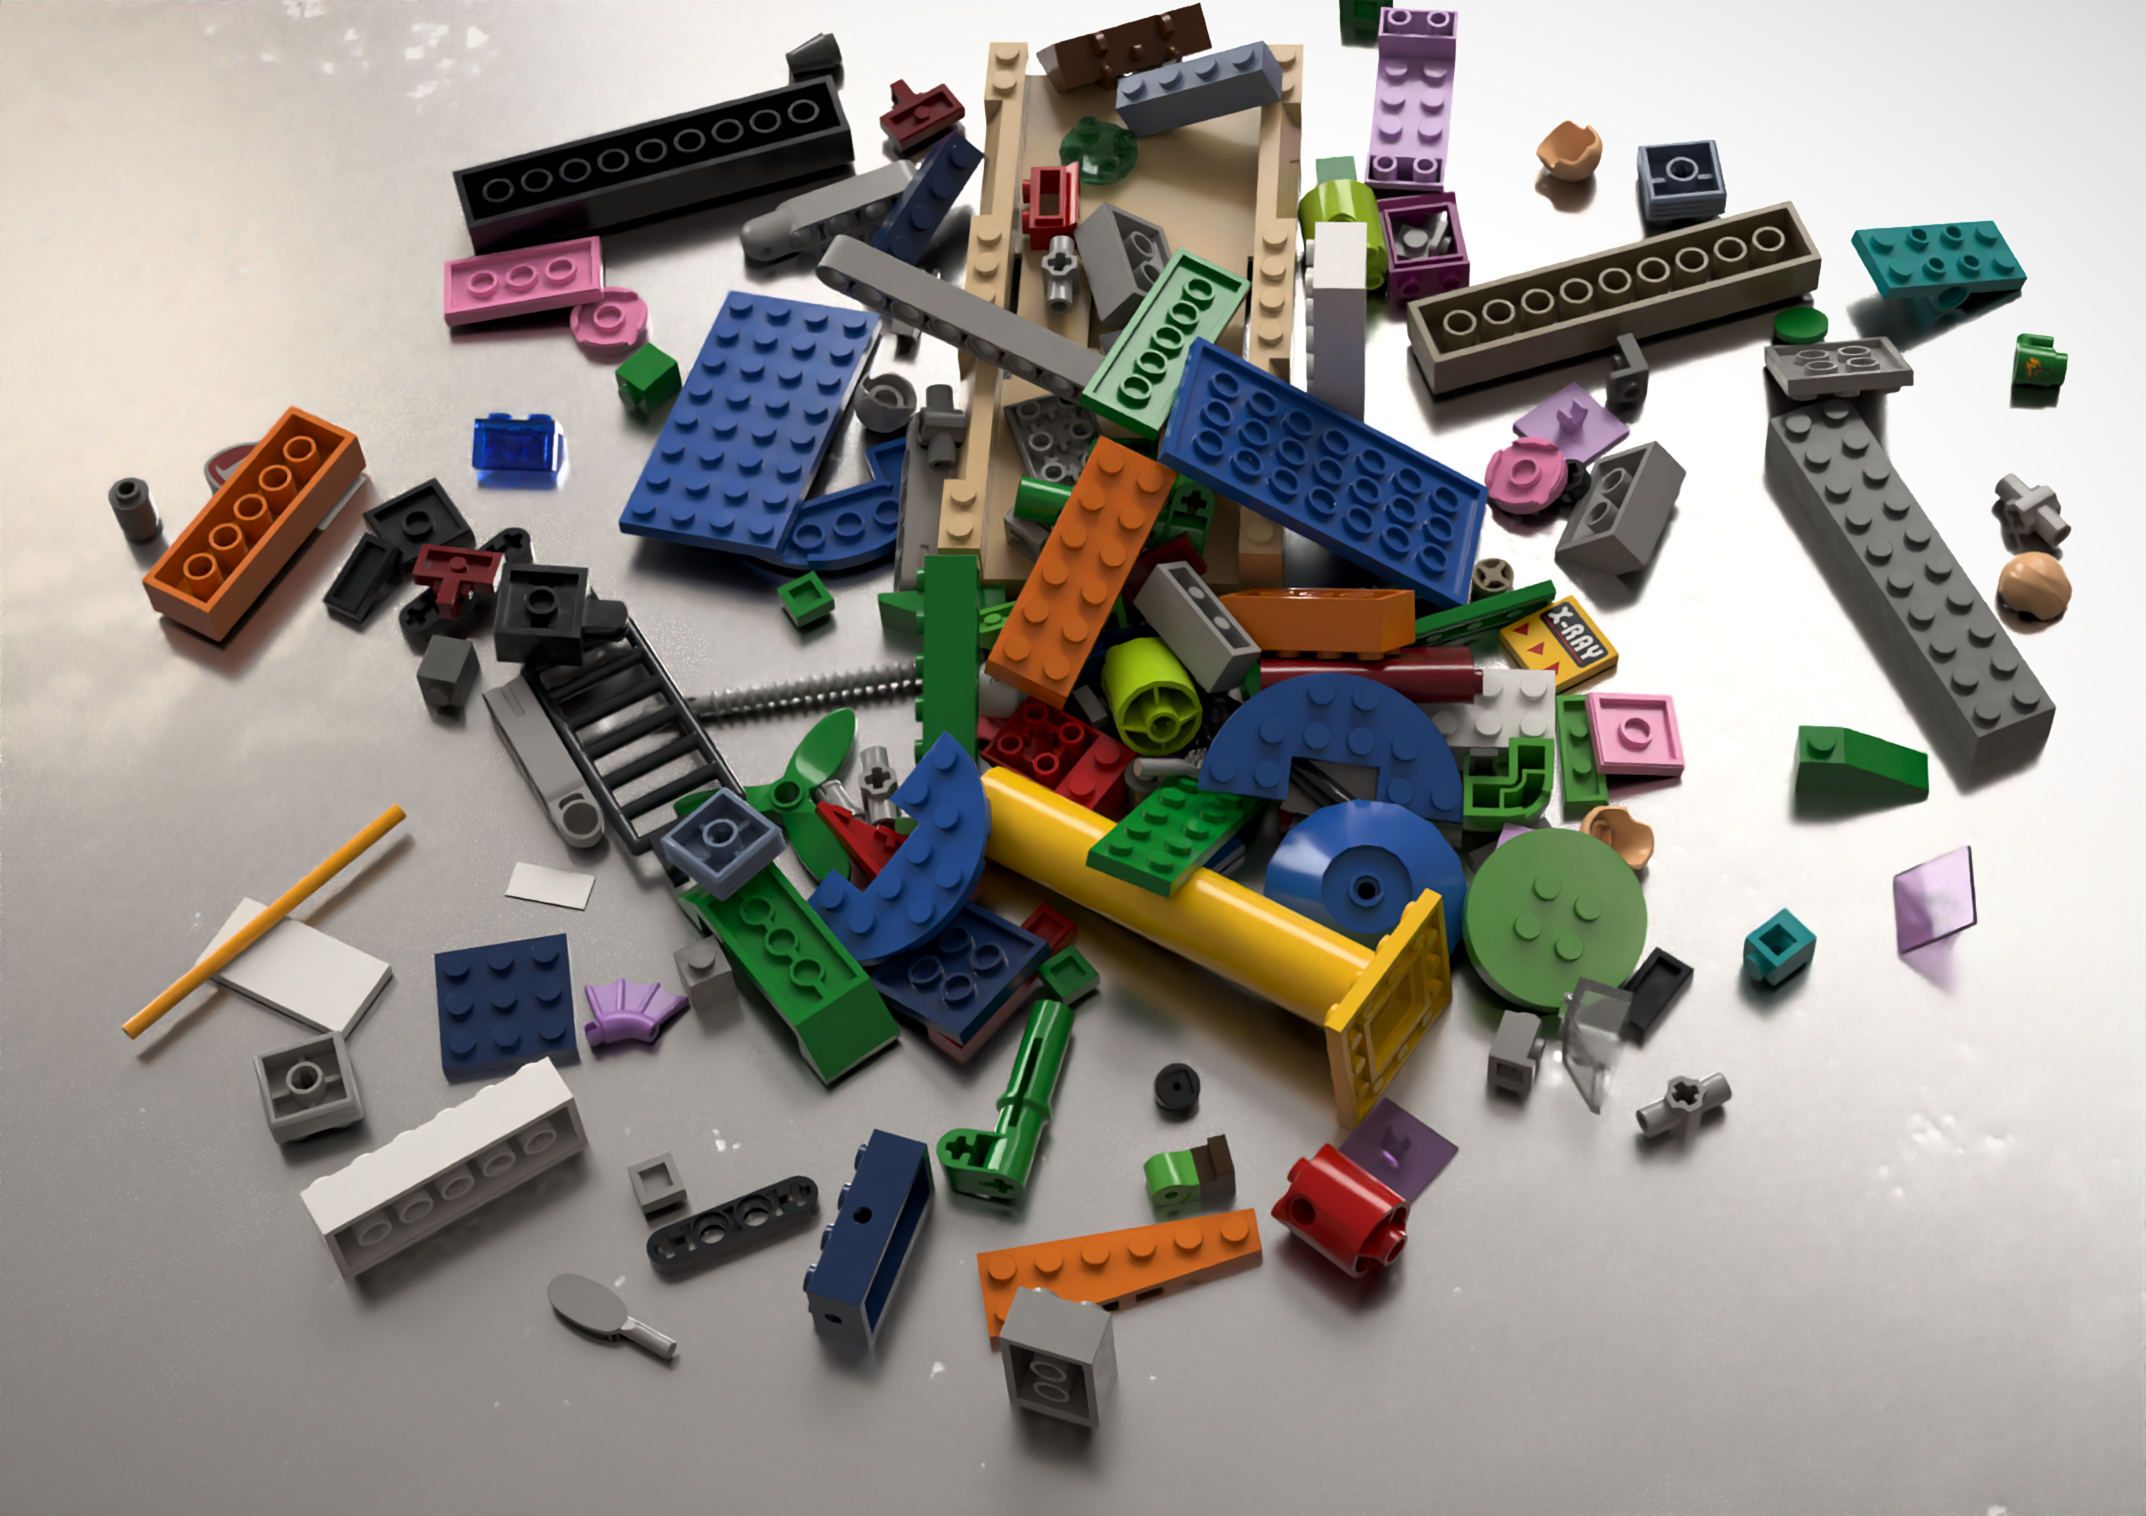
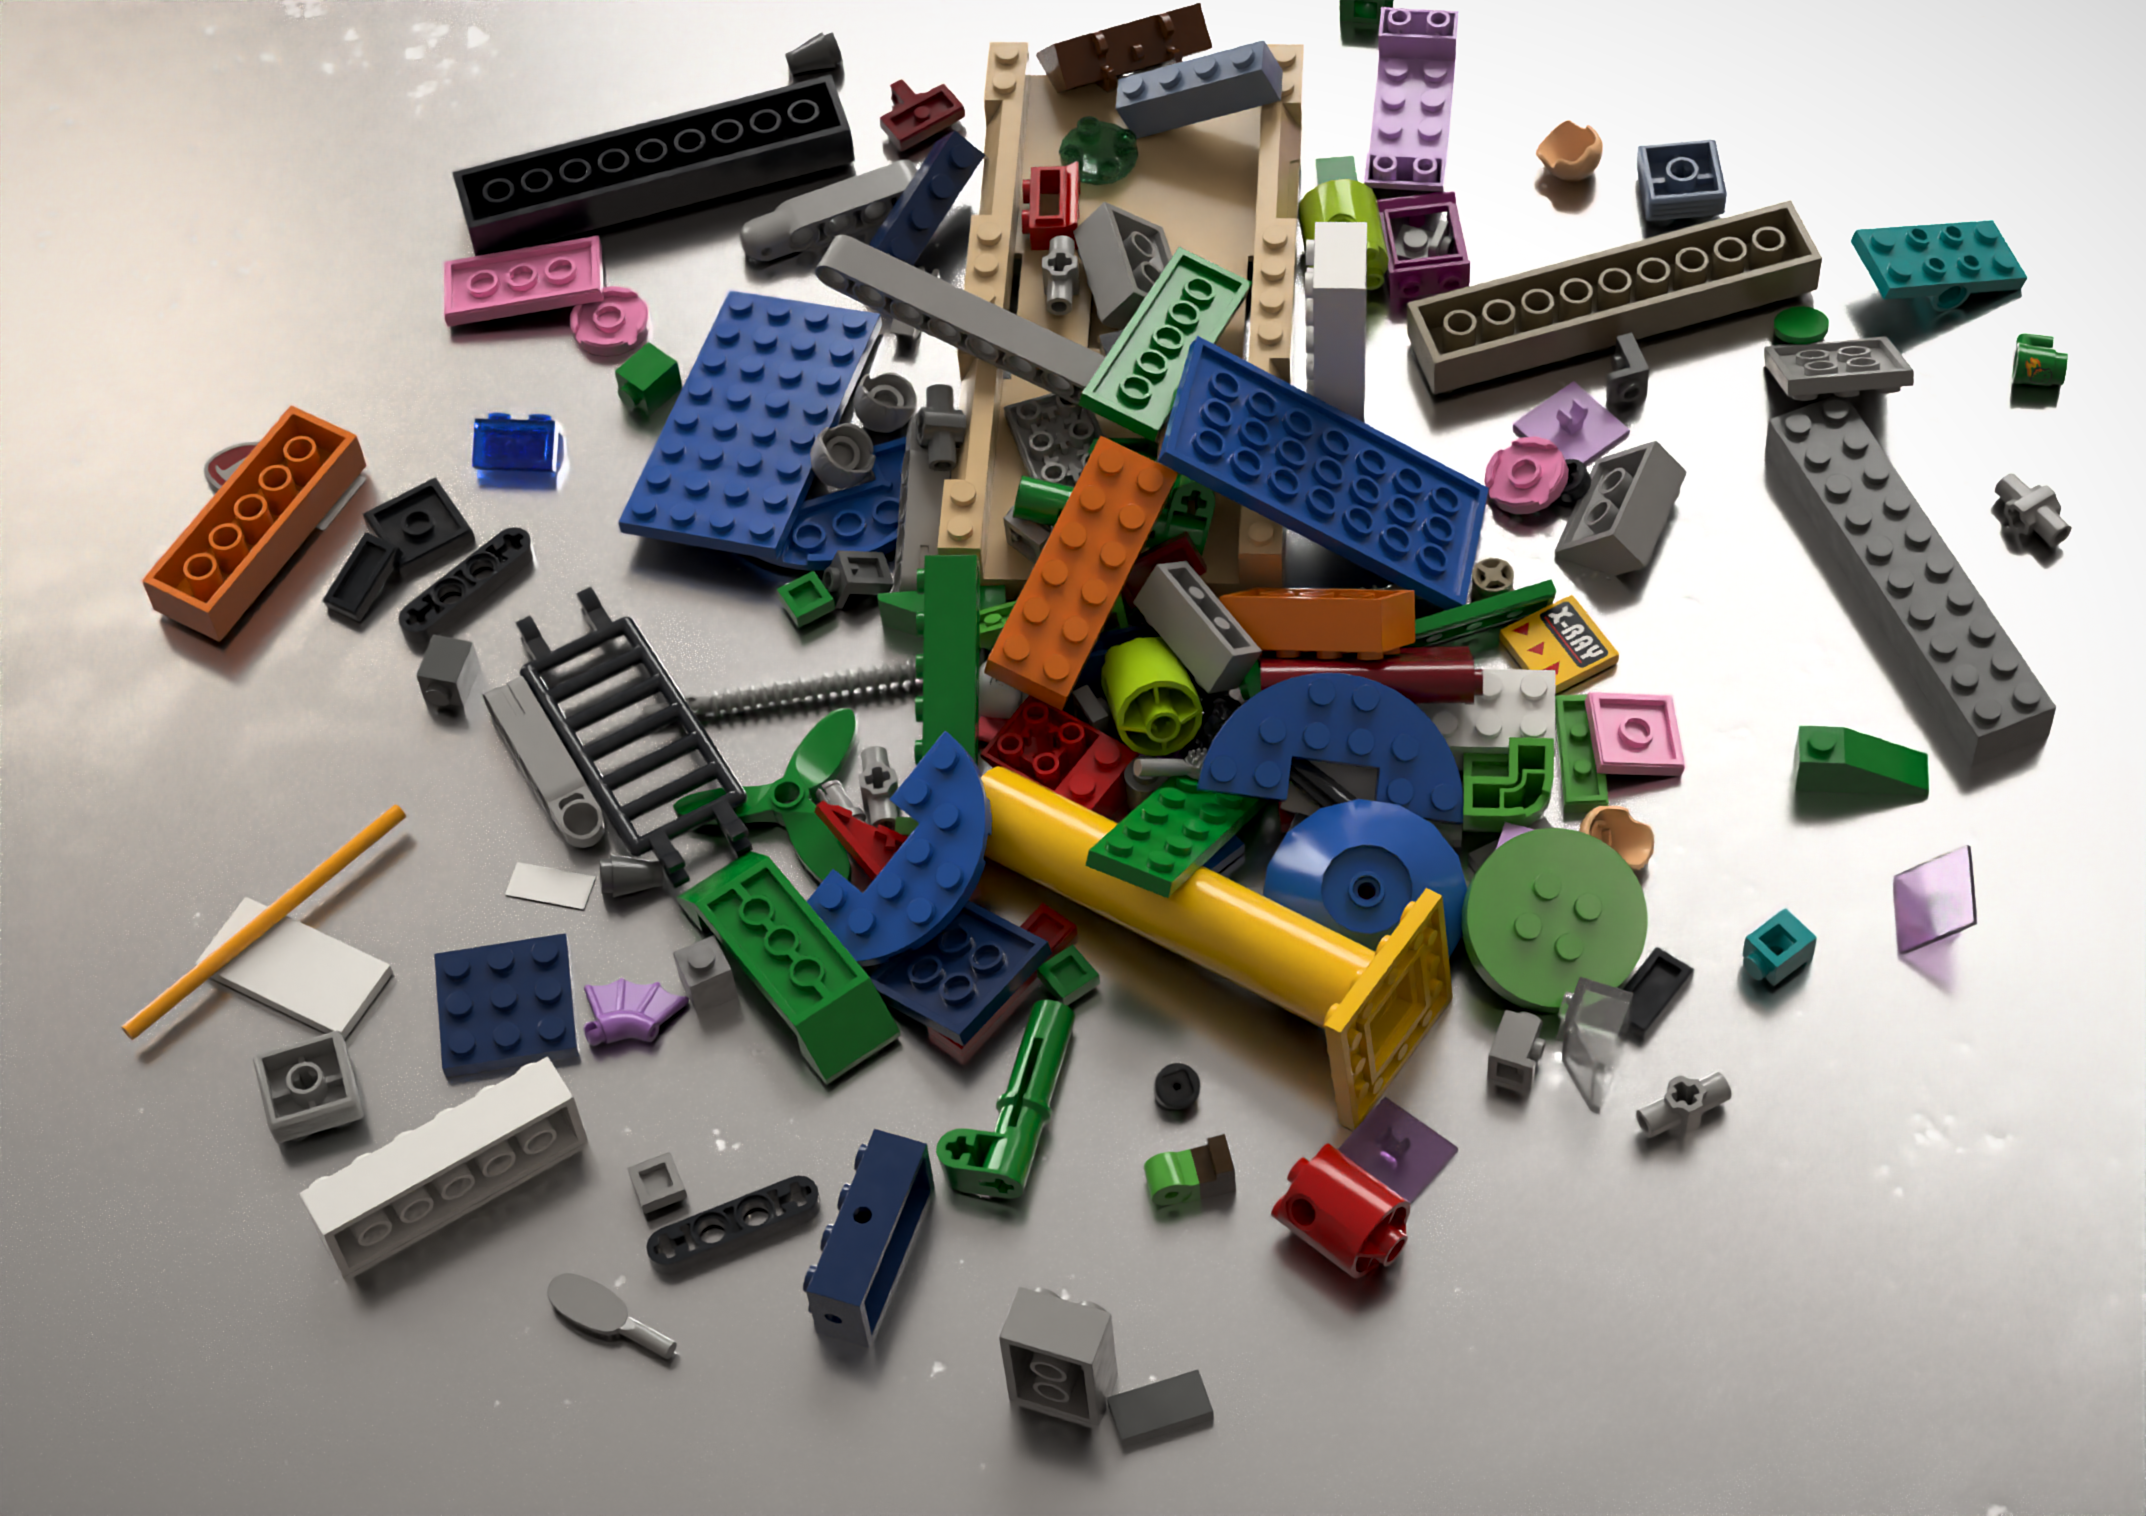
(133, 506): dark grey brick -> none
(457, 574): dark red hinge -> none
(550, 615): black brick -> none
(628, 875): none -> dark grey cone
(723, 844): sand blue brick -> none
(842, 455): none -> light grey hair
(857, 574): none -> dark grey bracket
(1118, 1262): orange wing -> none
(1160, 1408): none -> dark grey tile
(1483, 762): dark grey piece -> none
(2035, 585): light nougat hair -> none

